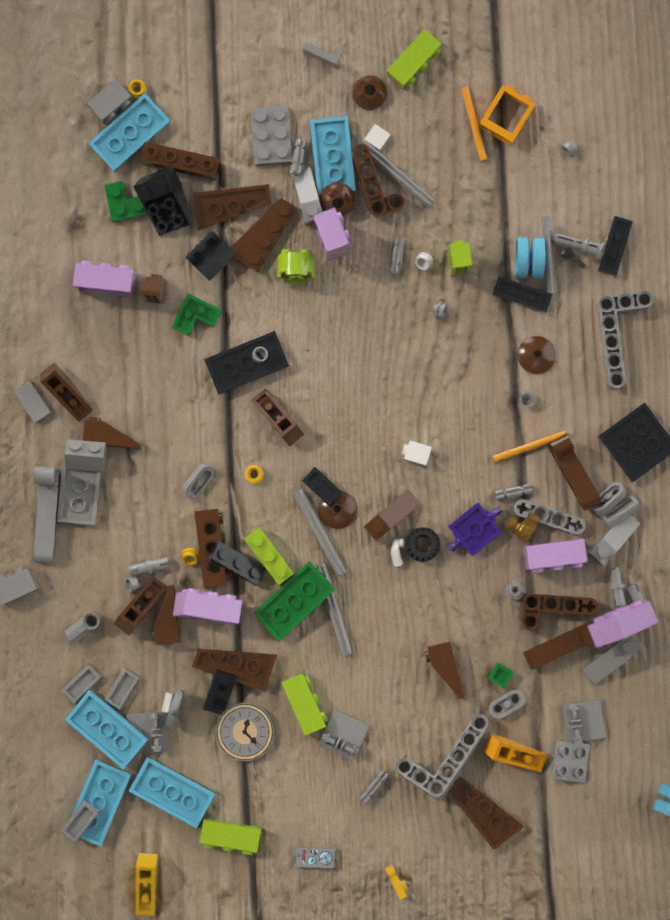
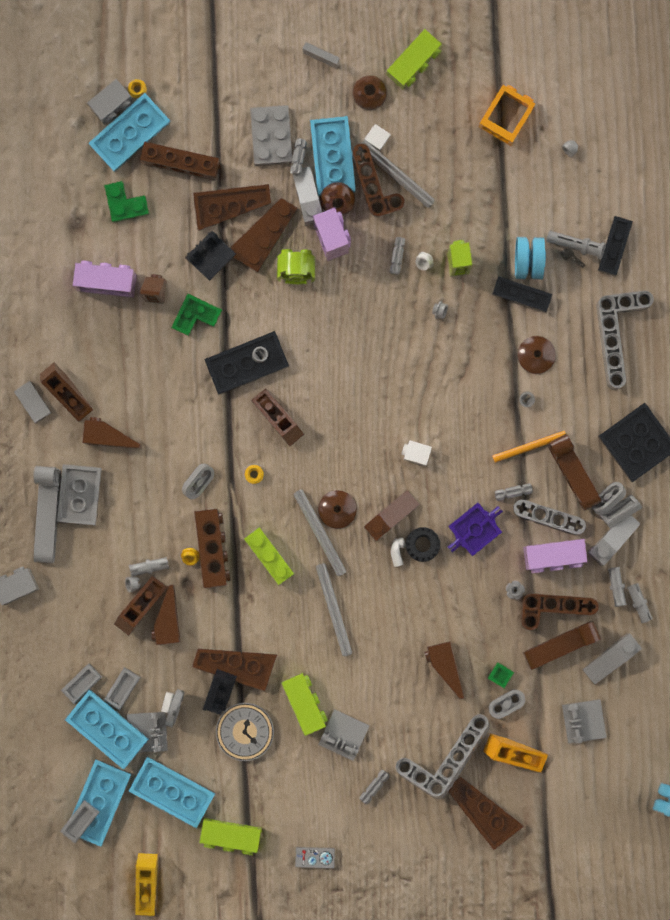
(82, 627): light grey piece -> none
(85, 455): light grey brick -> none
(164, 200): black slope -> none
(207, 607): lavender brick -> none
(237, 563): black plate -> none
(294, 601): green plate -> none
(322, 487): black plate -> none
(400, 886): yellow plate -> none
(474, 124): light orange bar -> none
(525, 529): pearl gold piece -> none
(548, 266): light grey bar -> none
(570, 761): light grey hinge -> none
(622, 622): lavender brick -> none

